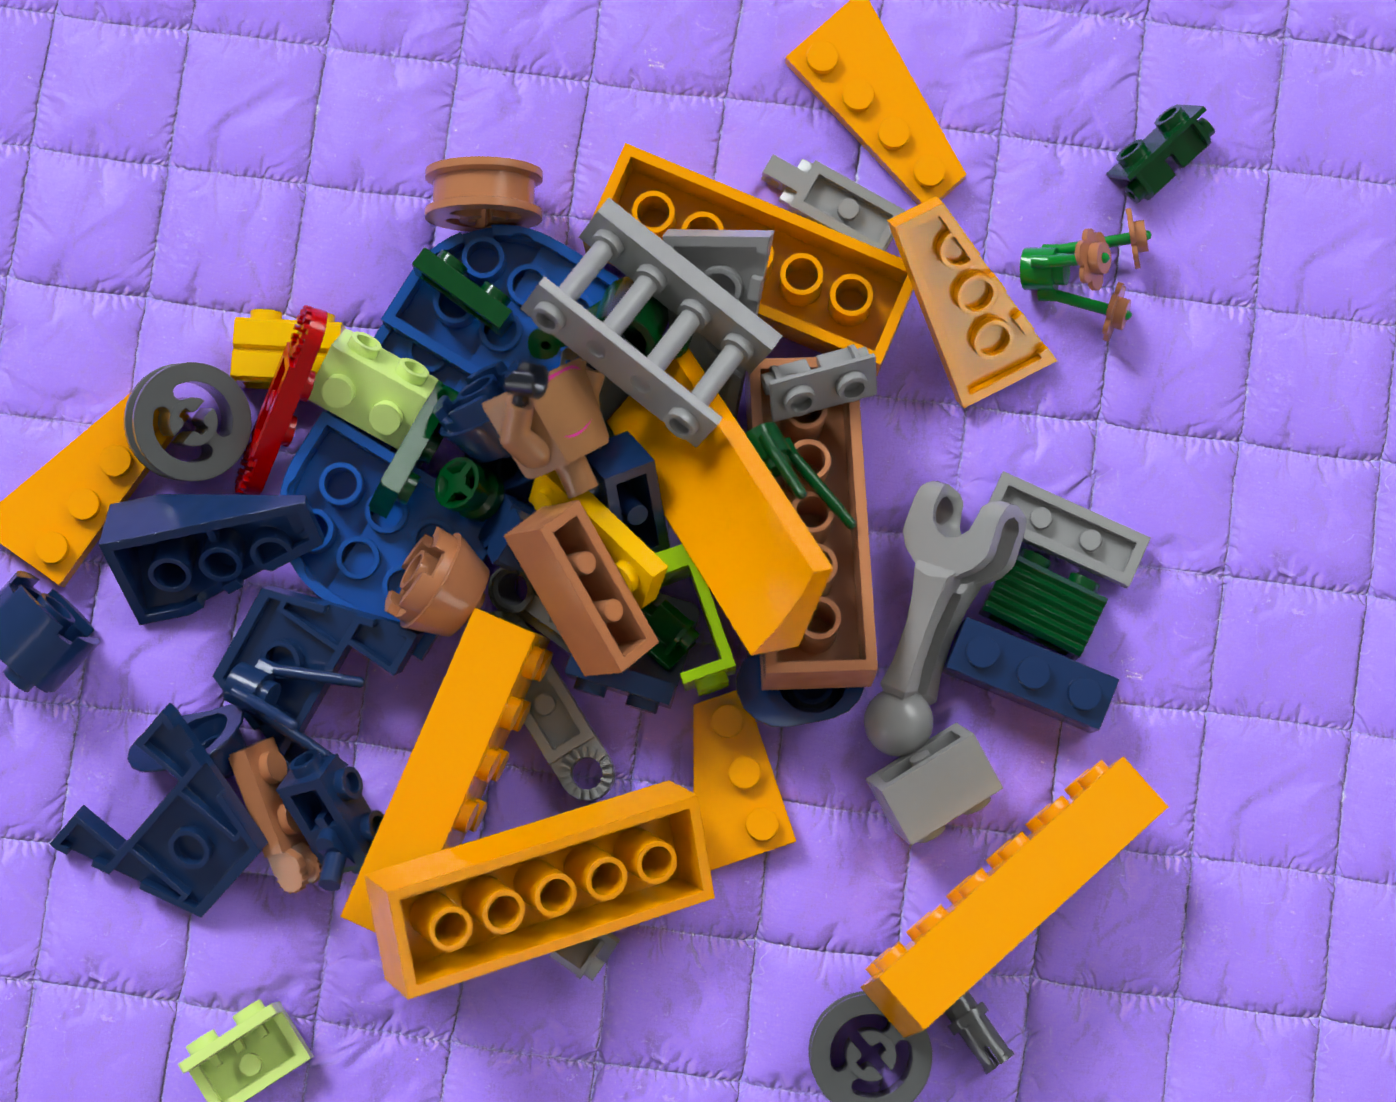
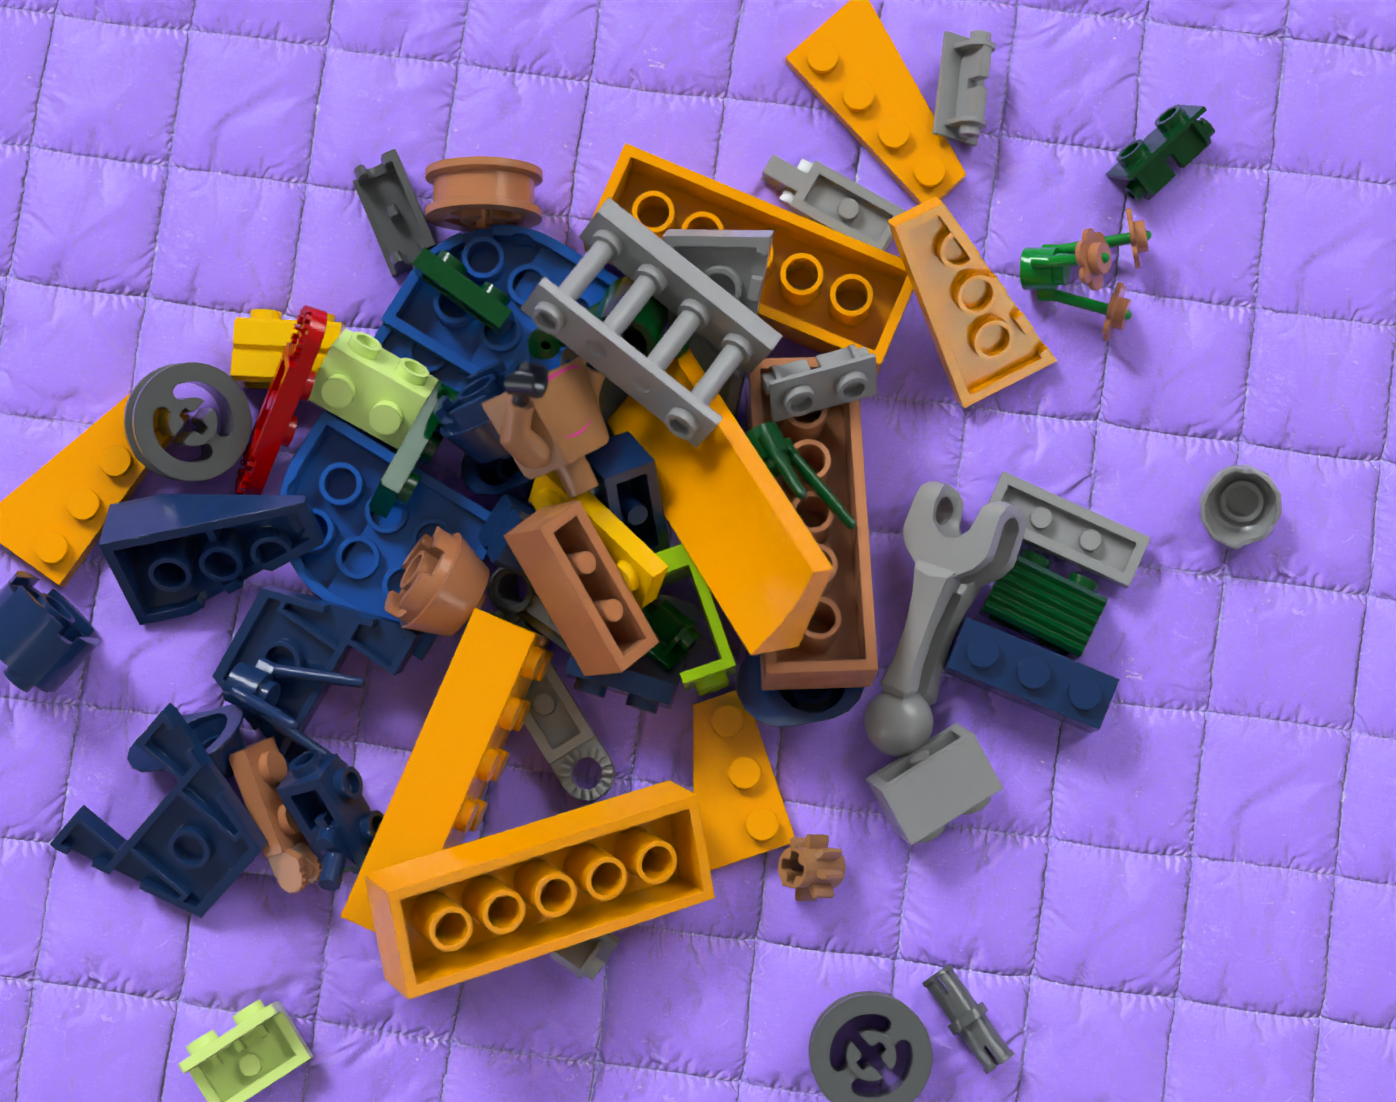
(393, 212): none -> dark grey hinge
(469, 489): dark green wheel -> none
(811, 867): none -> medium nougat gear
(961, 86): none -> light grey hinge
(1007, 903): light orange brick -> none
(1239, 505): none -> light grey hair

